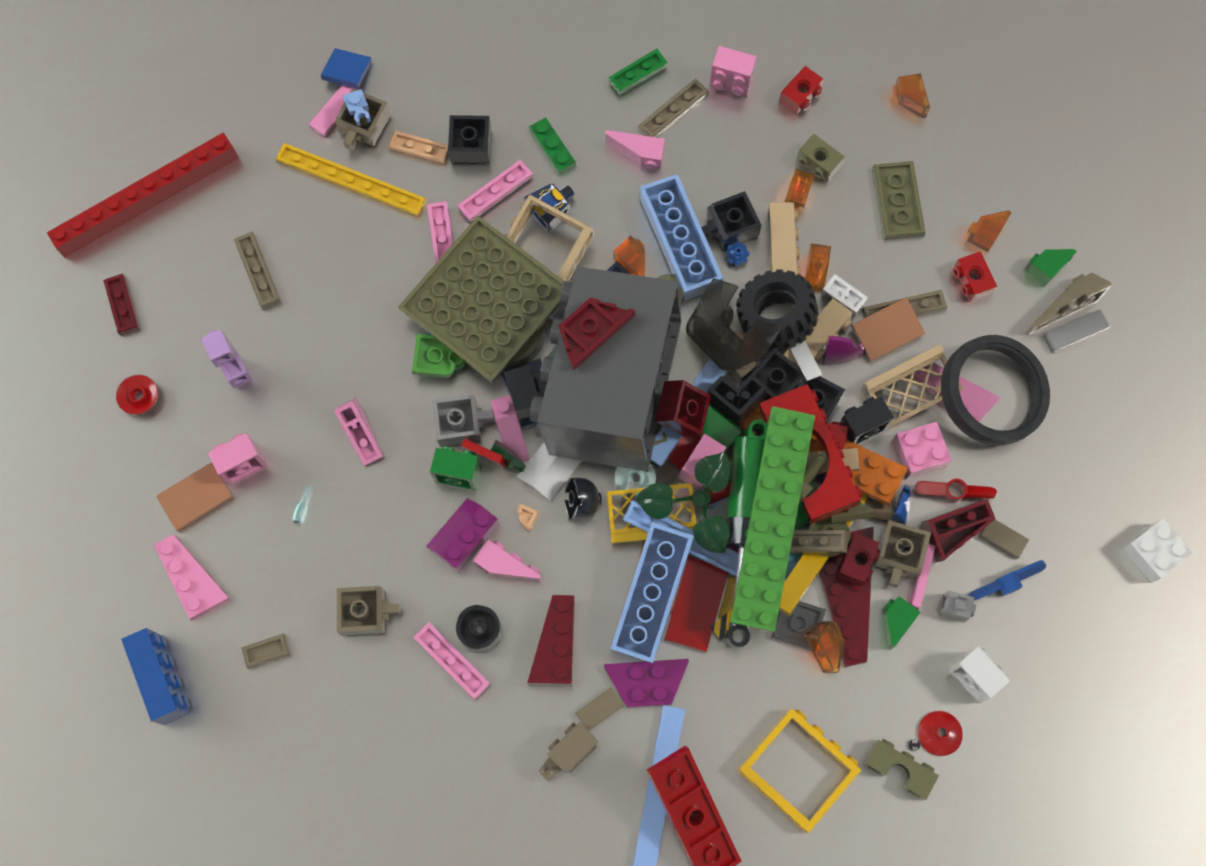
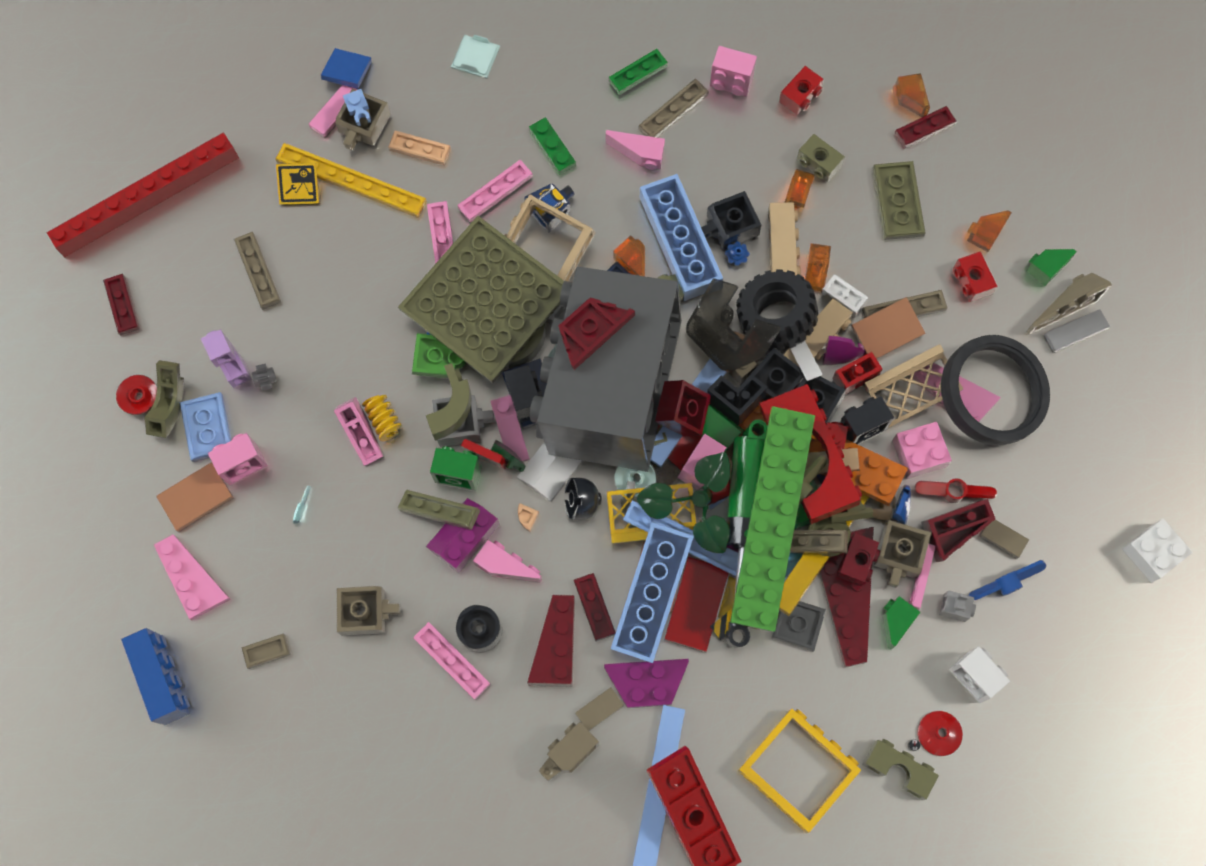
(166, 406): none -> olive arch
(205, 424): none -> light blue tile
(264, 377): none -> flat silver gear
(297, 183): none -> piece
(381, 417): none -> yellow piece
(439, 509): none -> olive tile
(456, 411): none -> olive arch
(469, 138): black brick -> none
(475, 55): none -> light aqua piece
(594, 607): none -> dark red tile
(827, 645): clear orange slope -> none
(857, 372): none -> red brick
(925, 127): none -> dark red tile

